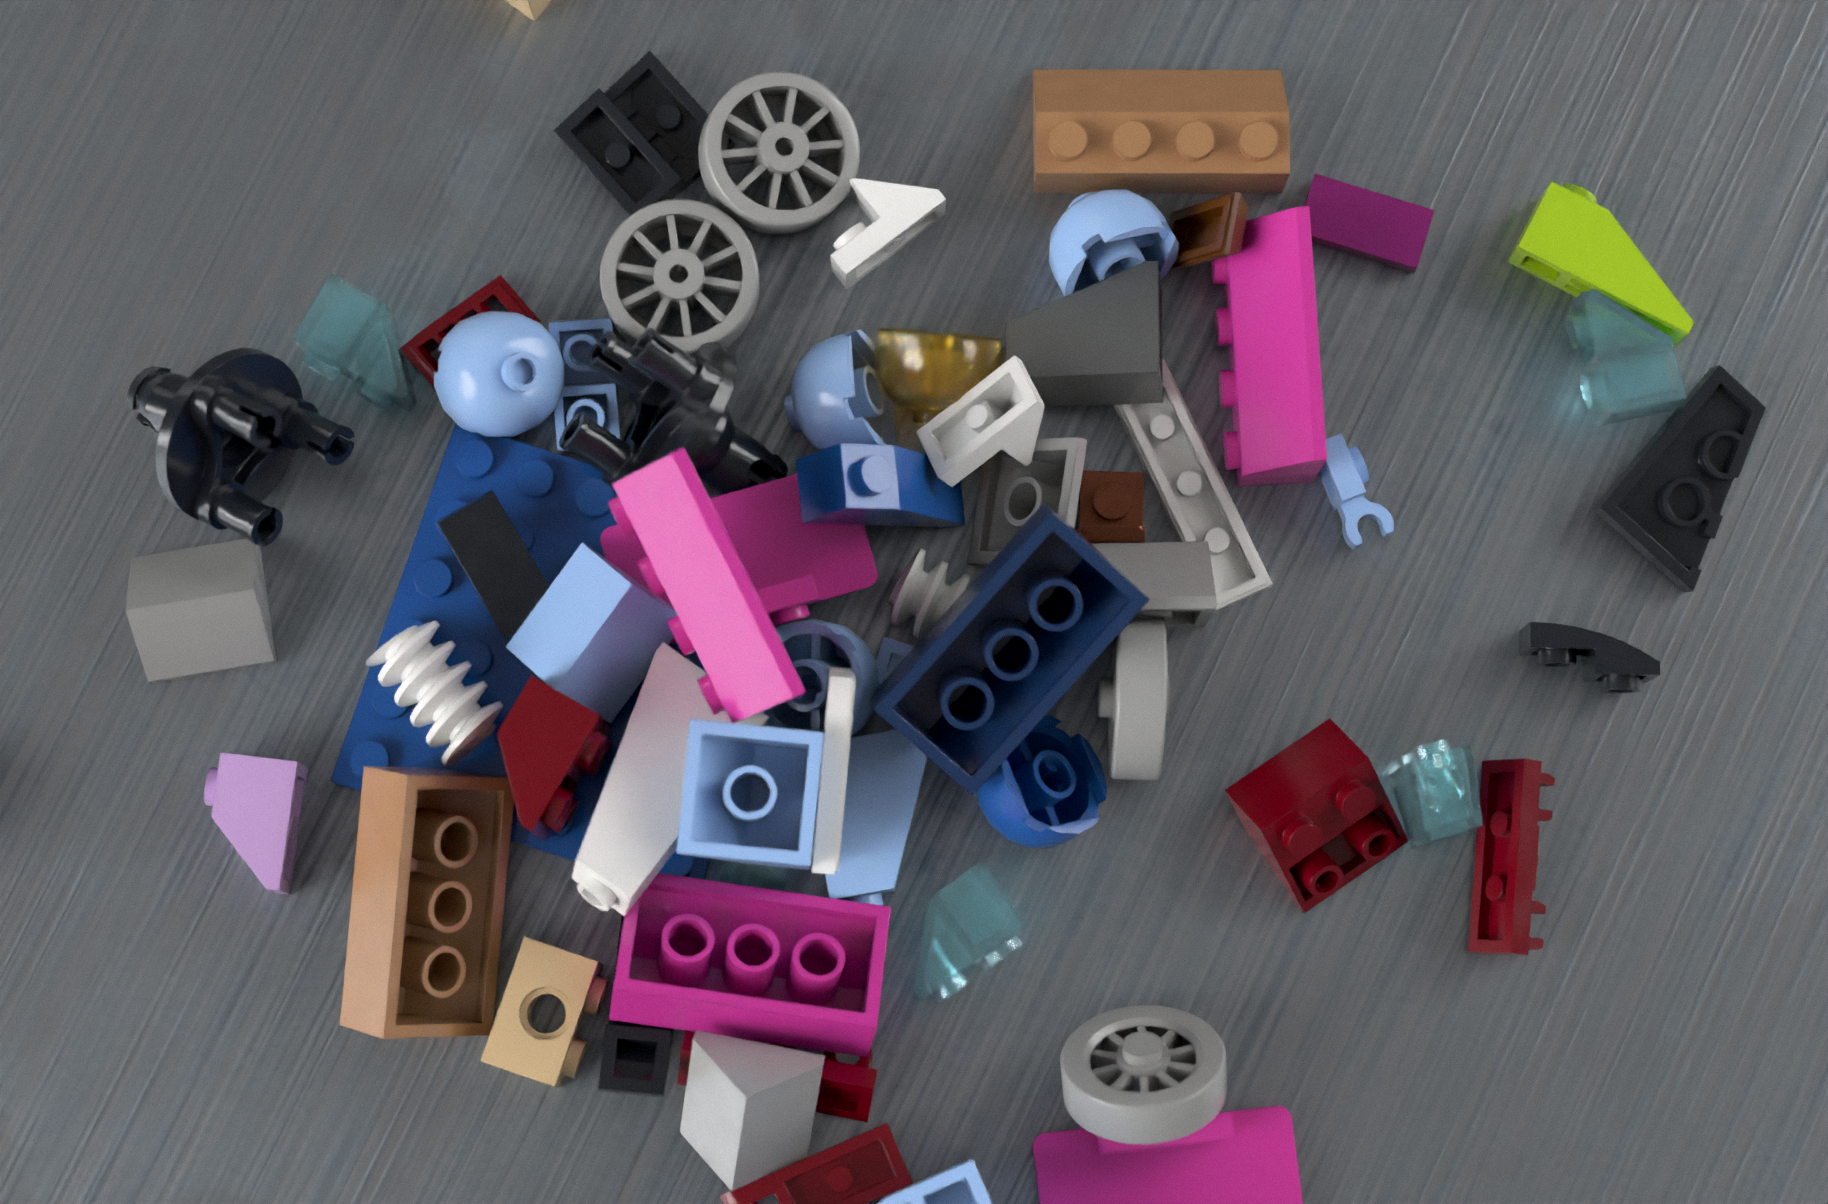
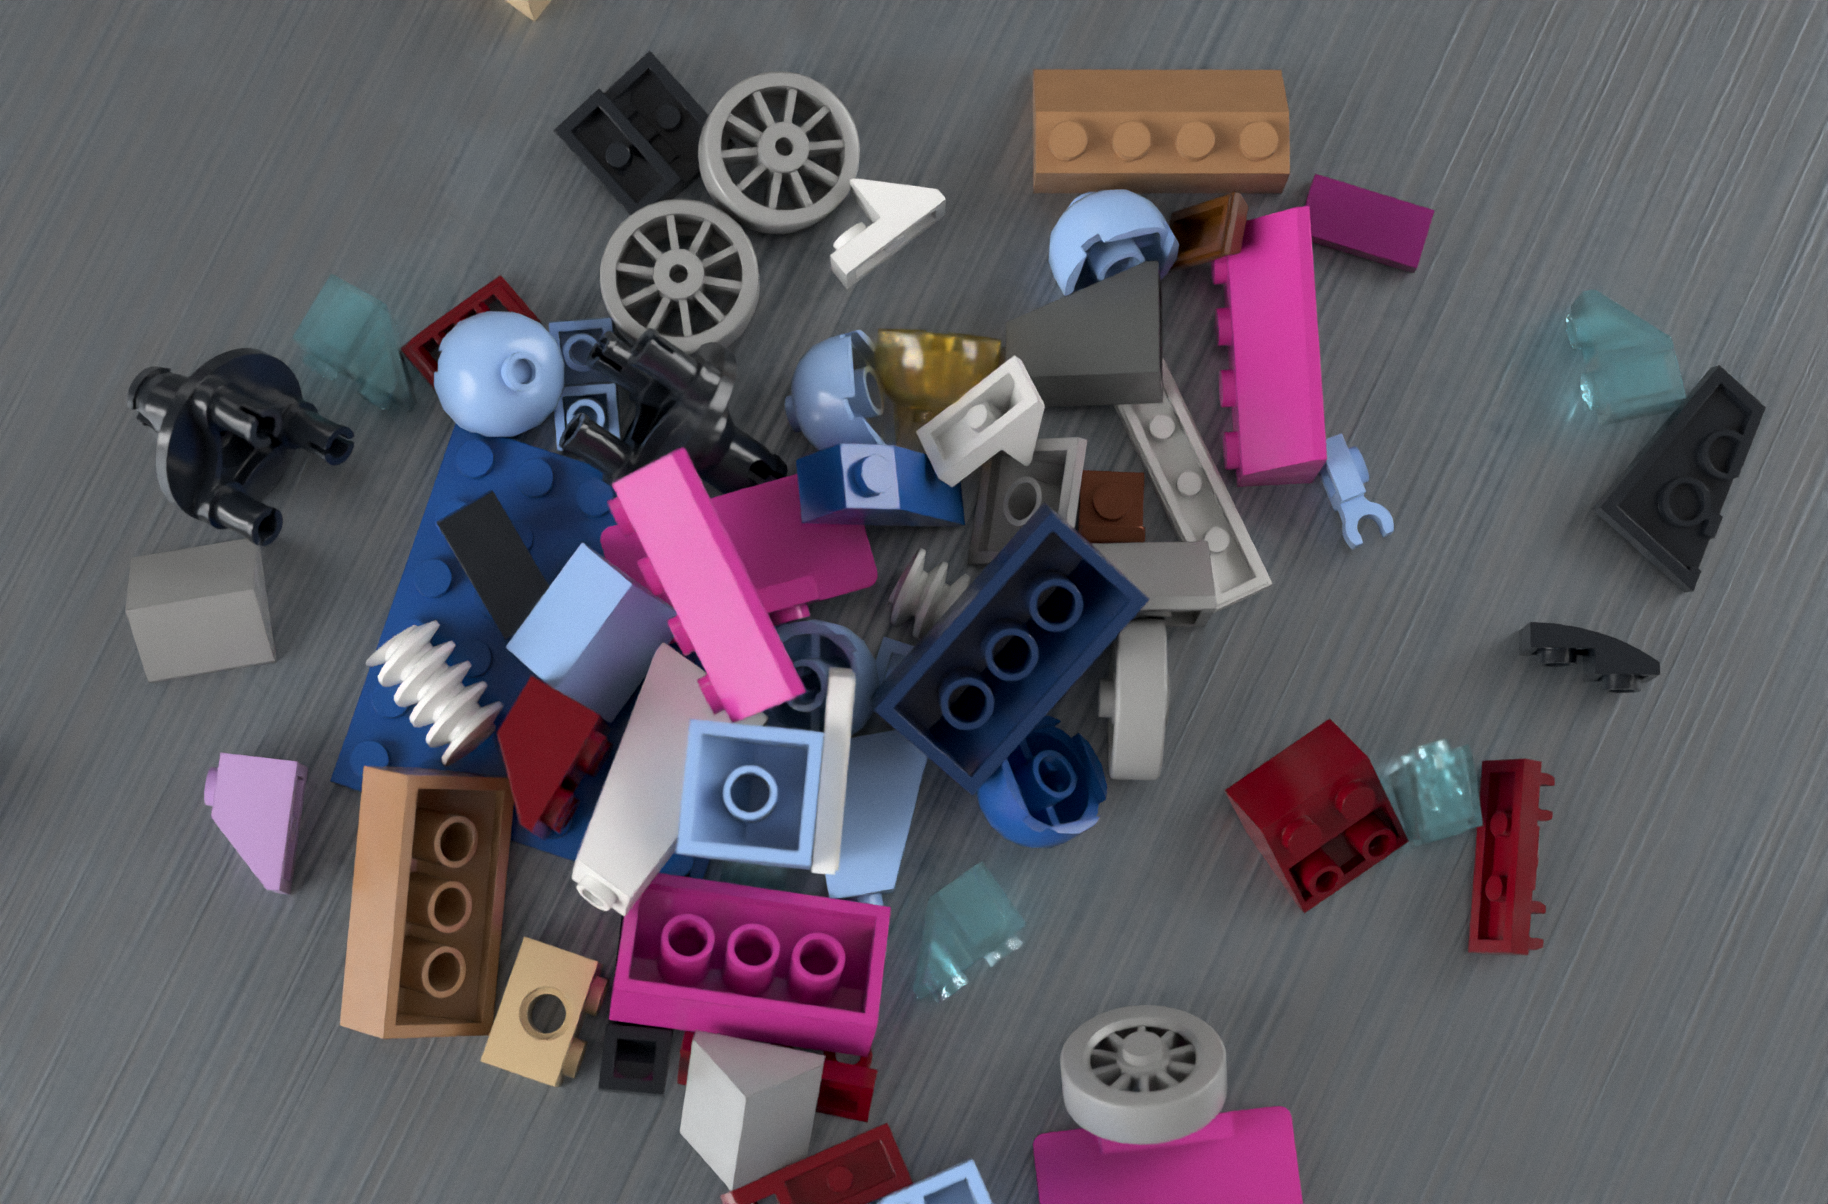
(1586, 249): lime slope -> none

